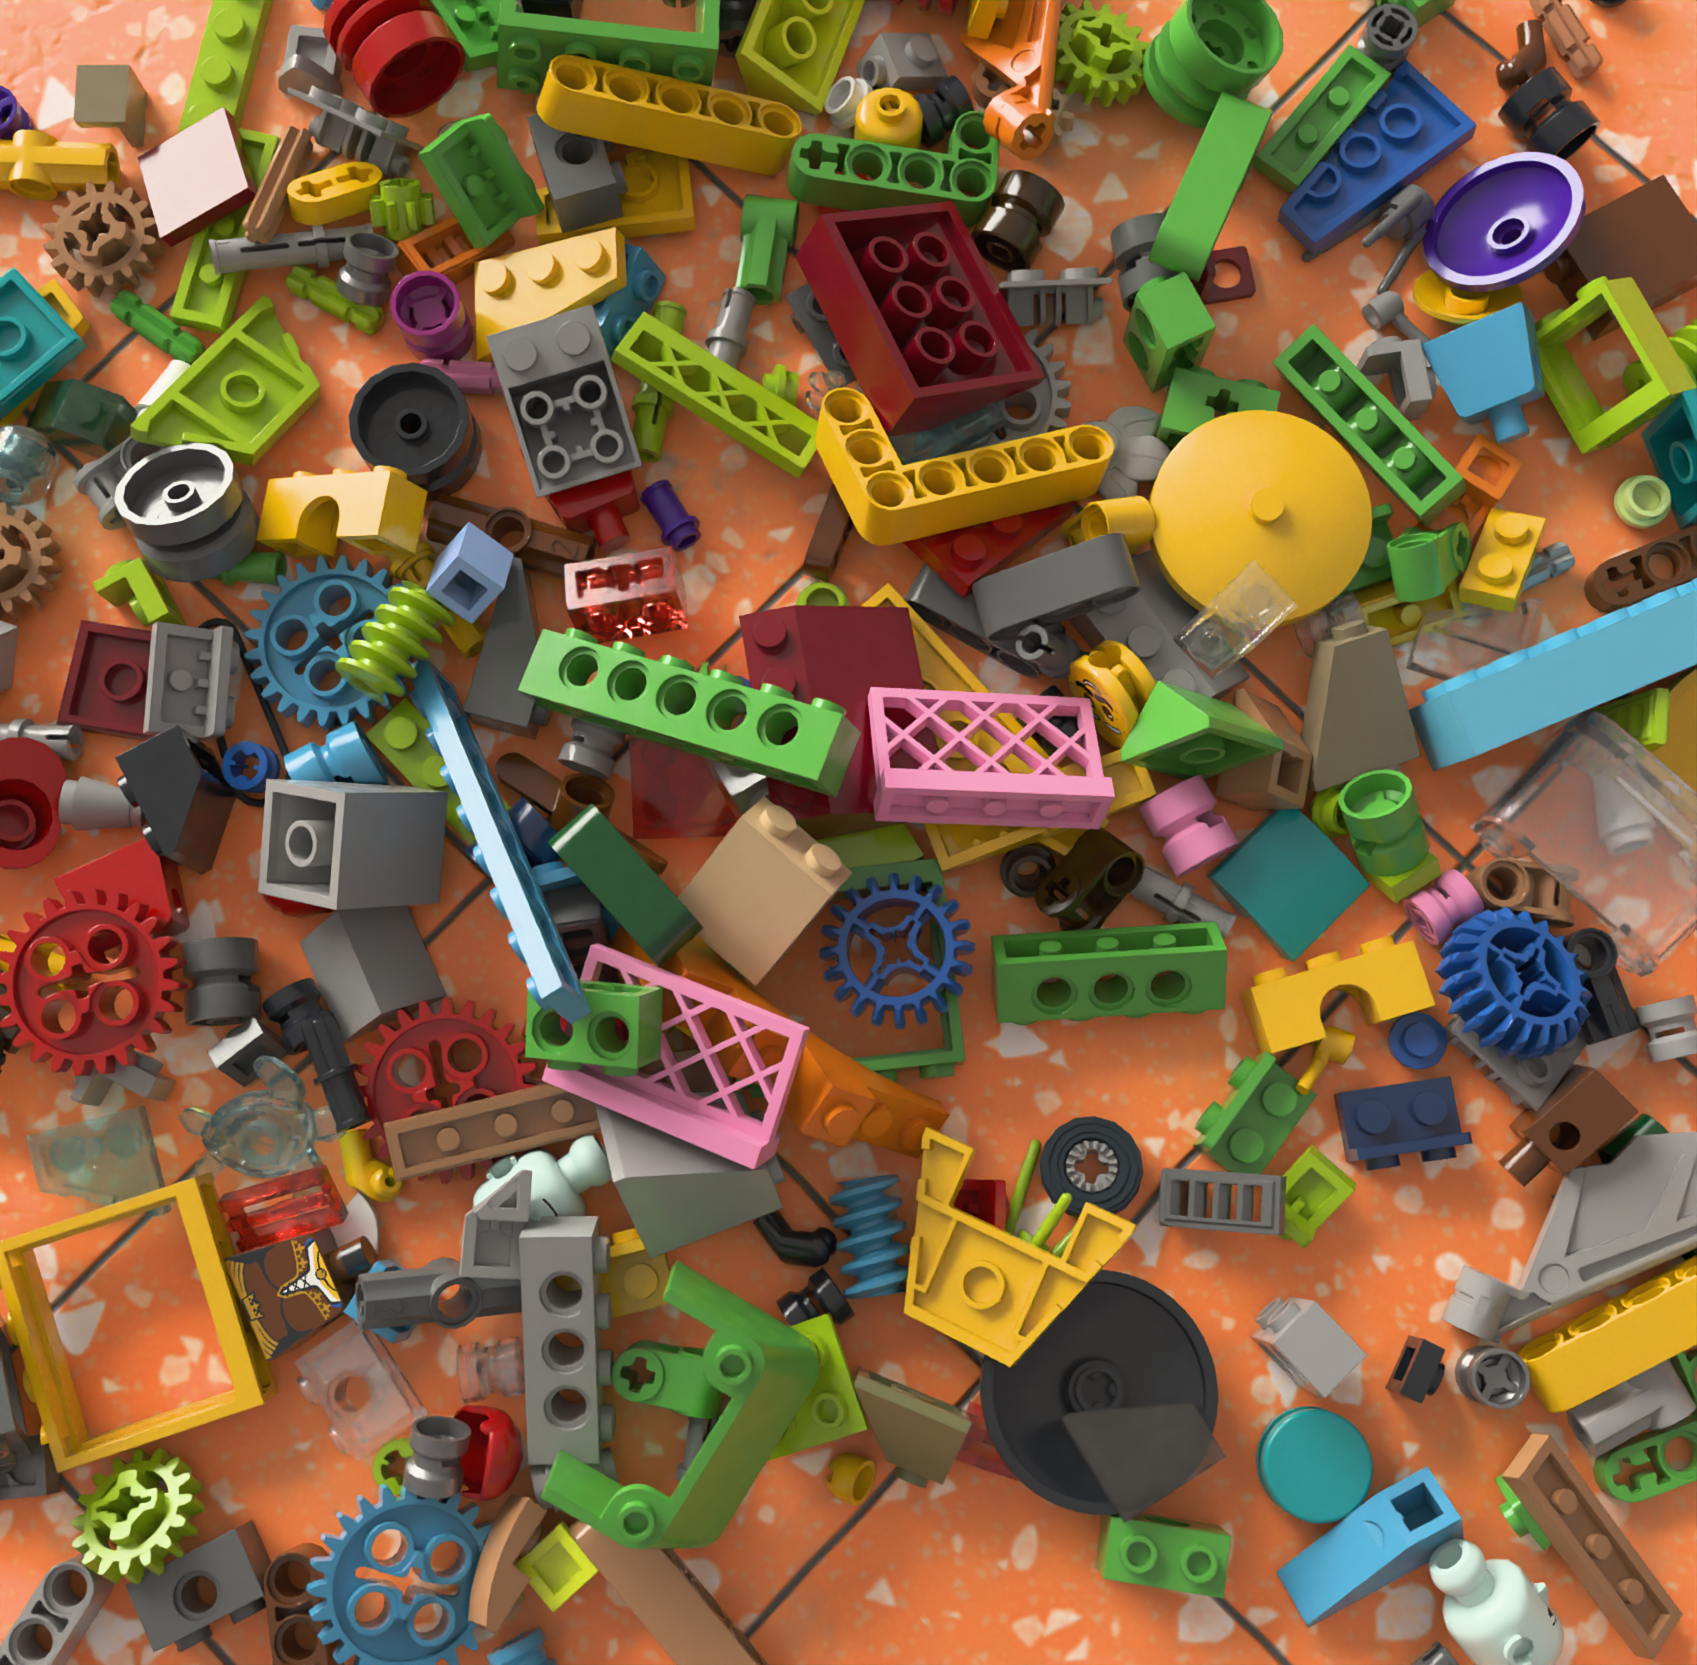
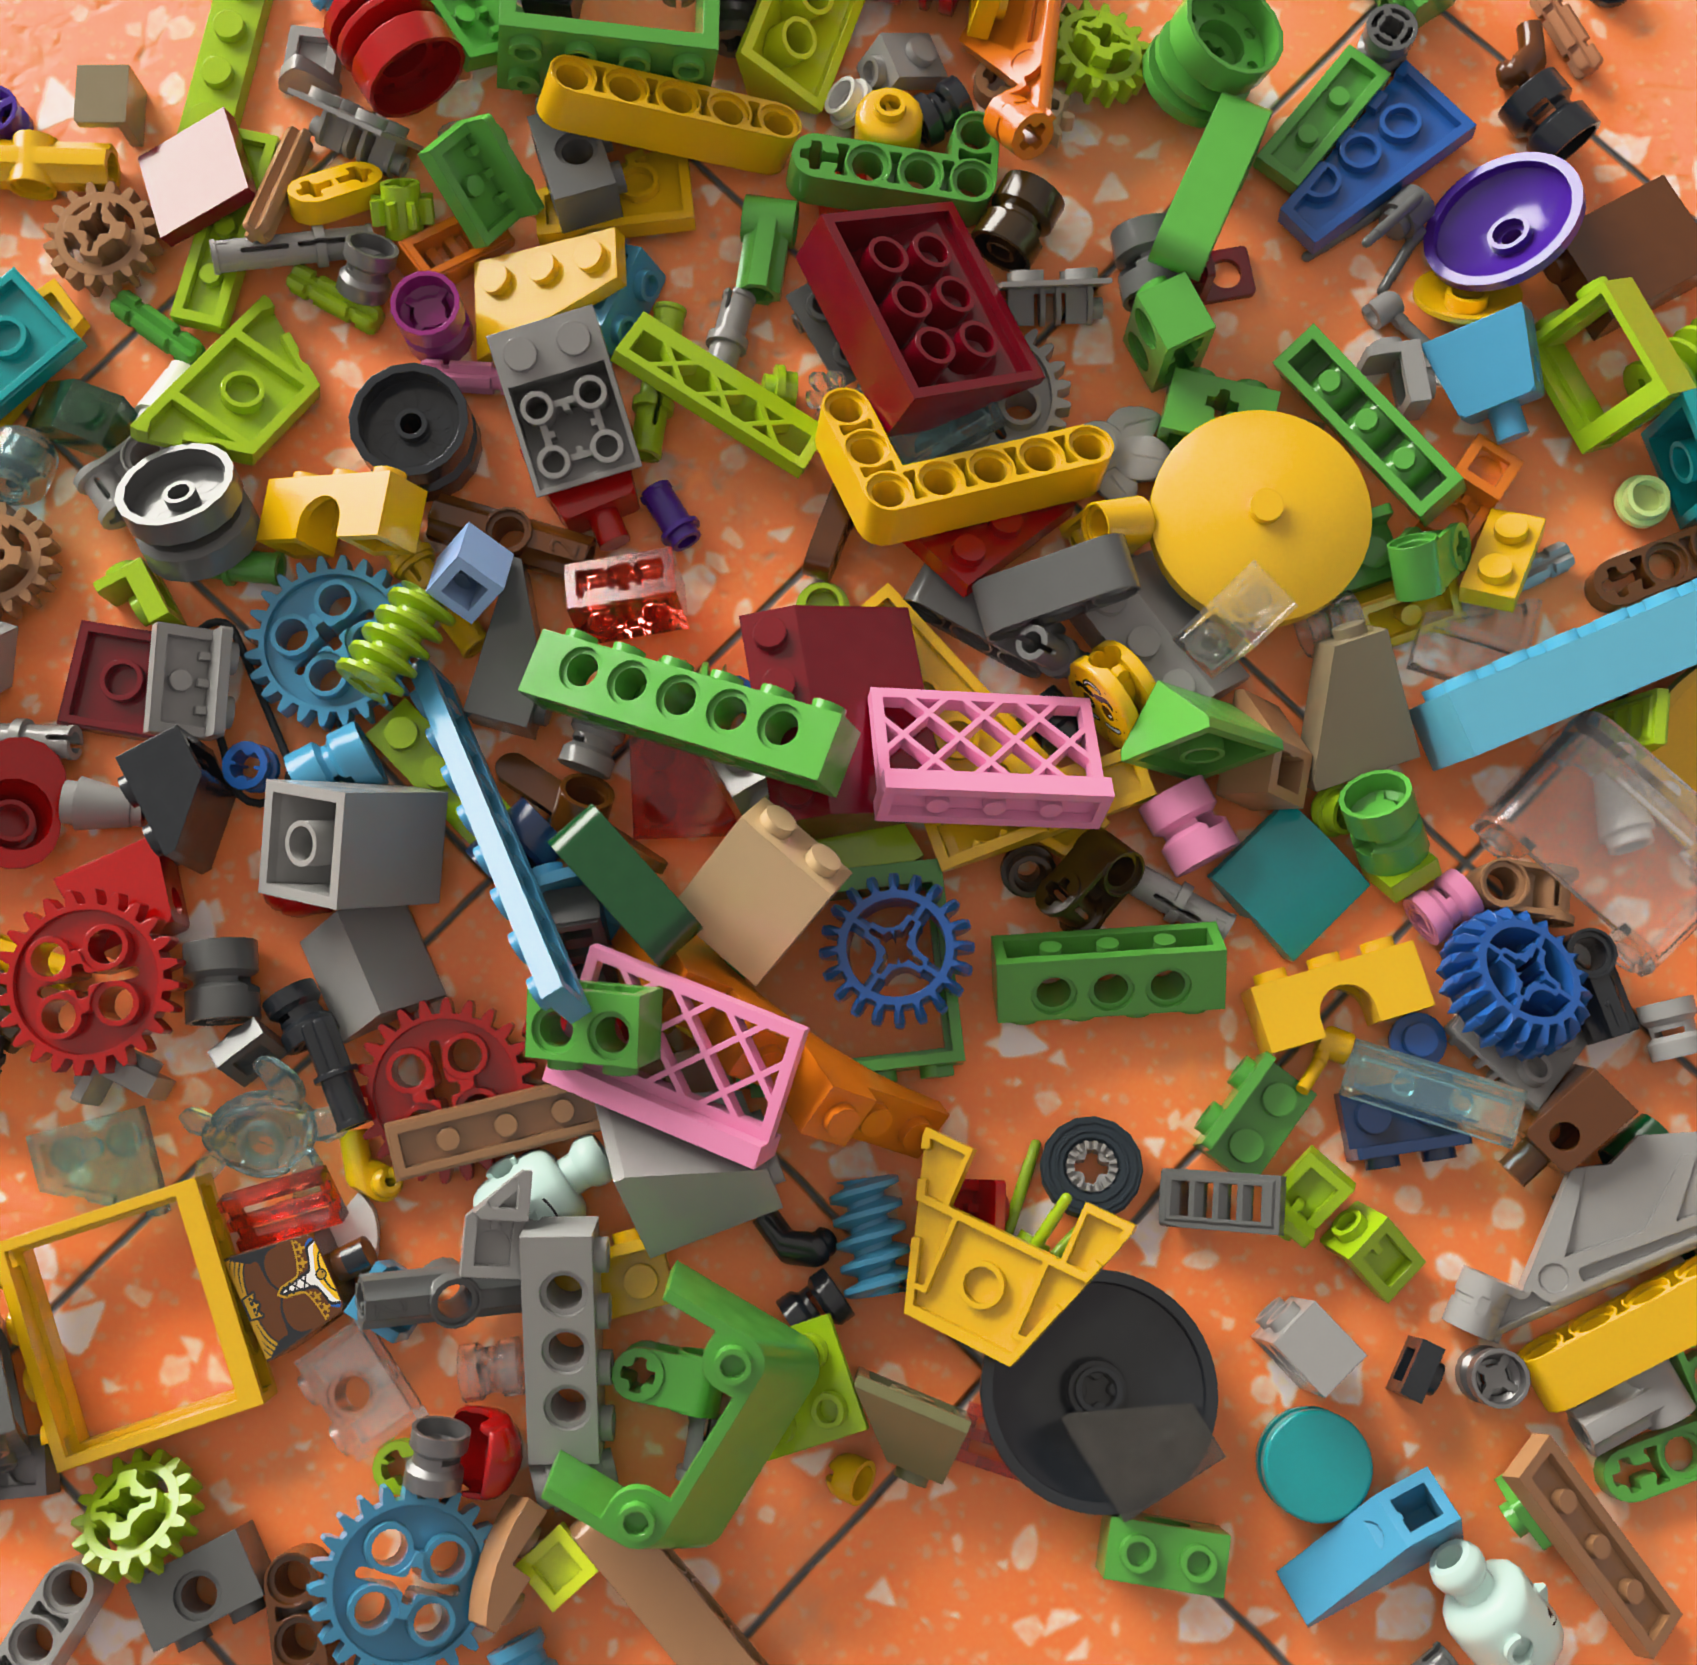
(1373, 1249): none -> lime bracket
(1434, 1093): none -> clear light blue tile

